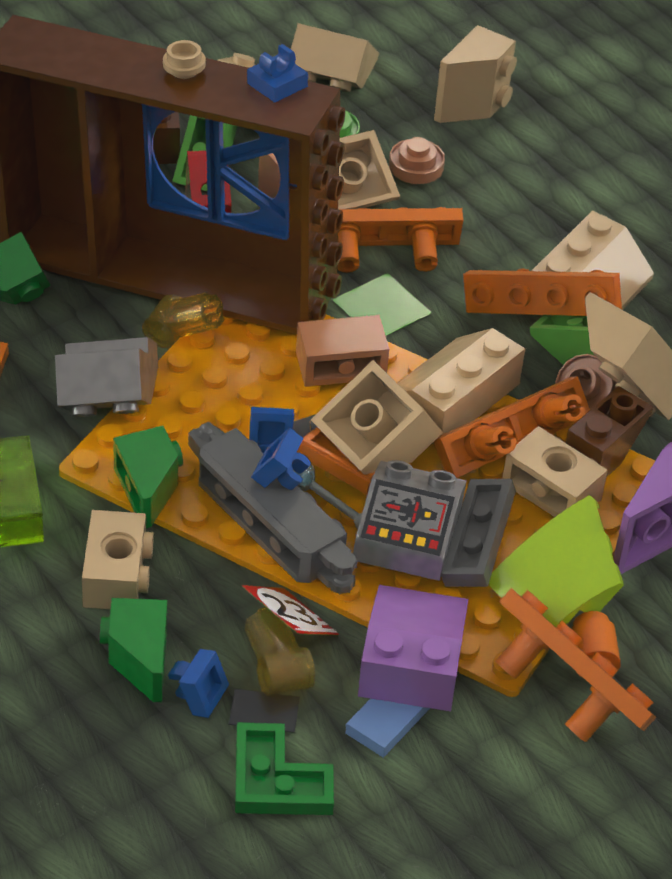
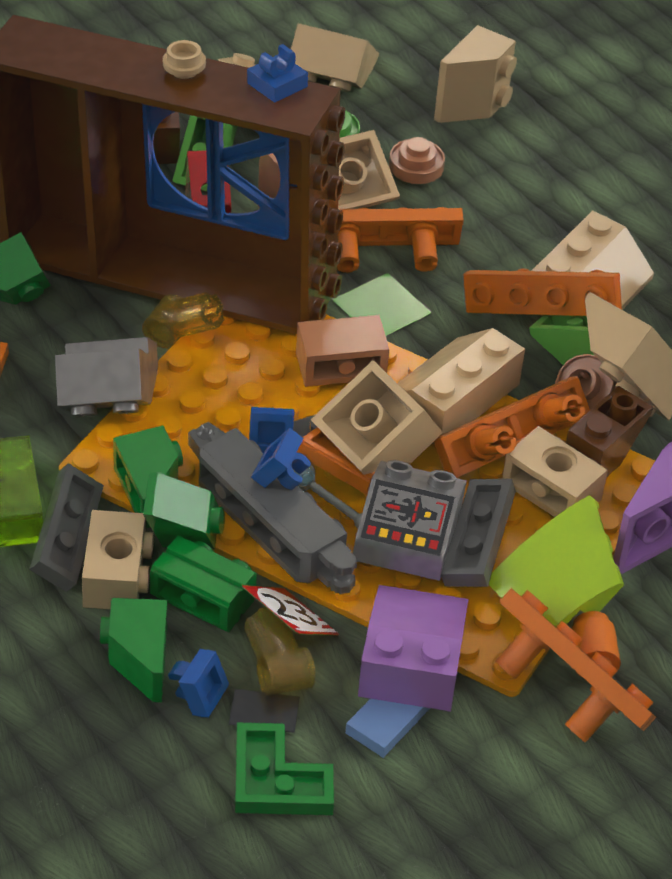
(66, 528): none -> dark grey plate
(182, 510): none -> slope
(202, 582): none -> green brick

